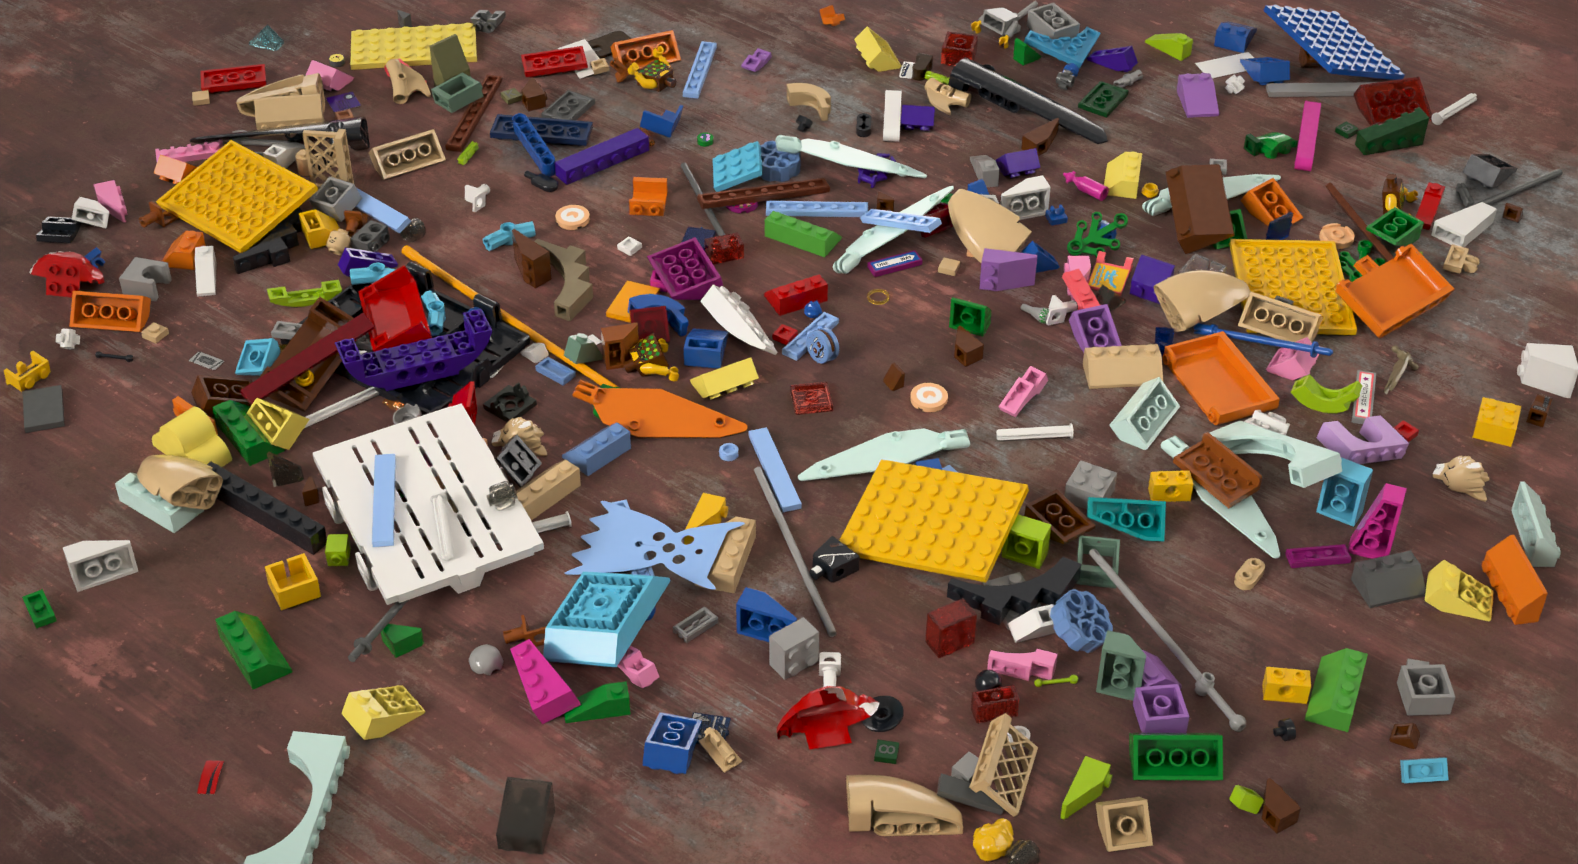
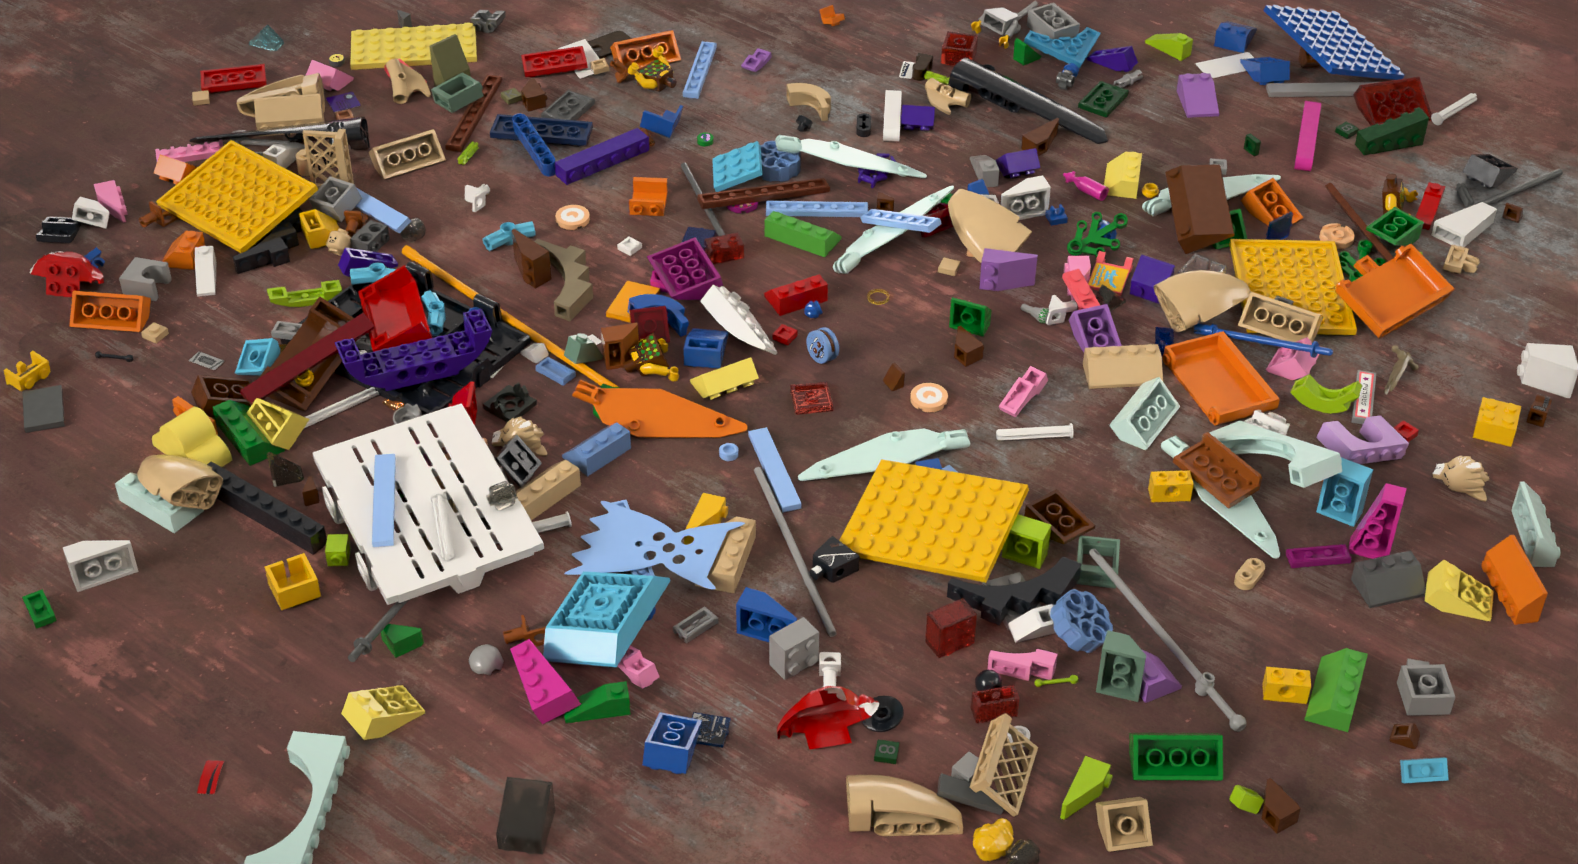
(67, 339): white gear -> none
(252, 648): green slope -> none
(542, 181): black piece -> none
(719, 750): tan hinge -> none
(797, 347): light blue tile -> none
(876, 51): light yellow slope -> none
(894, 263): tile -> none
(1045, 260): blue slope -> none
(1089, 481): light grey brick -> none
(1135, 517): teal wedge -> none
(1161, 709): medium lavender brick -> none
(1235, 84): white gear -> none
(1276, 142): green slope -> none
(1285, 729): black tile -> none

